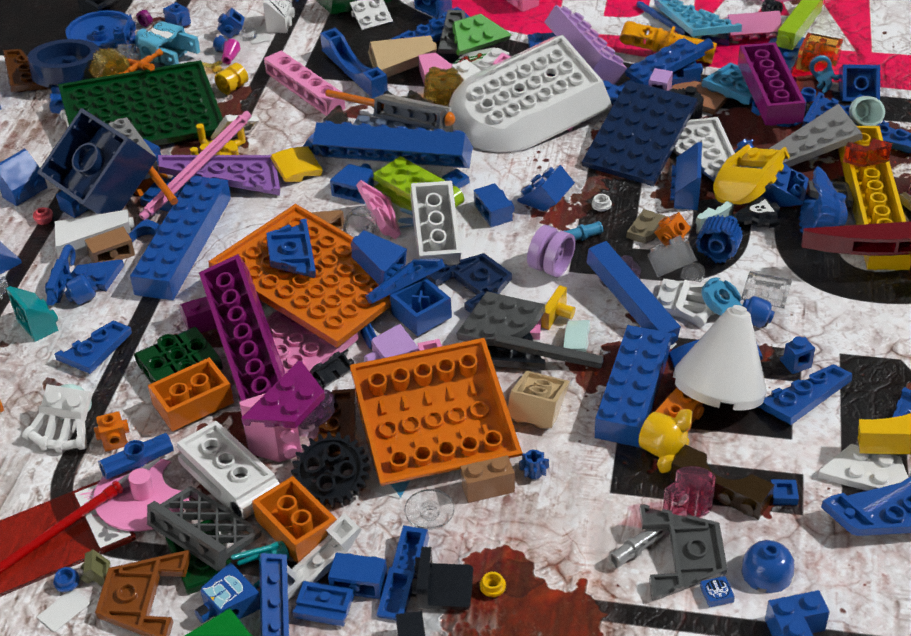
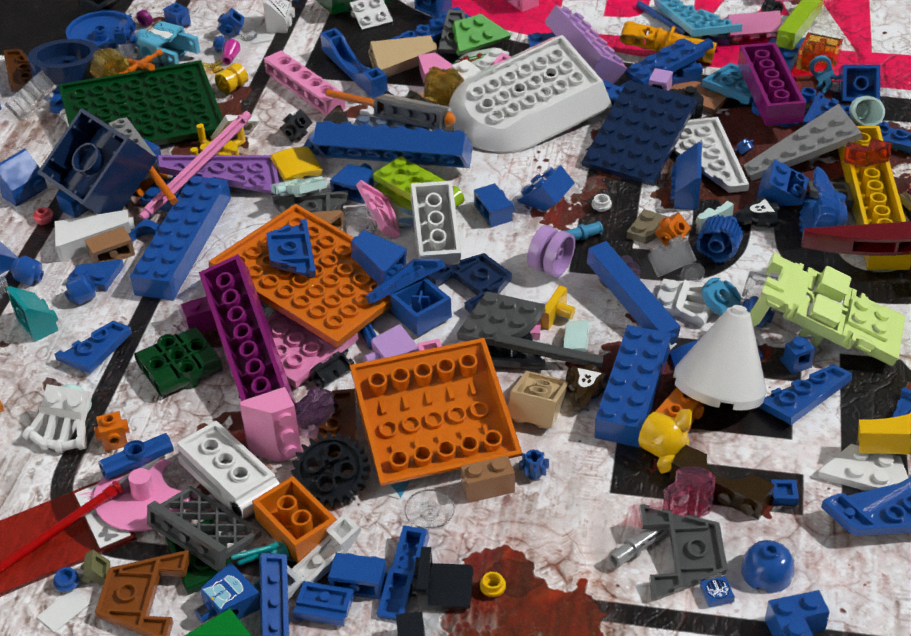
(27, 270): none -> blue head
(32, 95): none -> clear brick
(59, 273): blue plate -> none
(191, 394): orange brick -> none
(287, 400): magenta wing -> none
(293, 128): none -> black brick
(299, 187): none -> light aqua plate
(313, 202): none -> dark grey wing
(457, 177): blue tile -> none
(585, 385): none -> dark brown rock
(746, 184): yellow slope -> none
(862, 325): none -> yellowish green piece

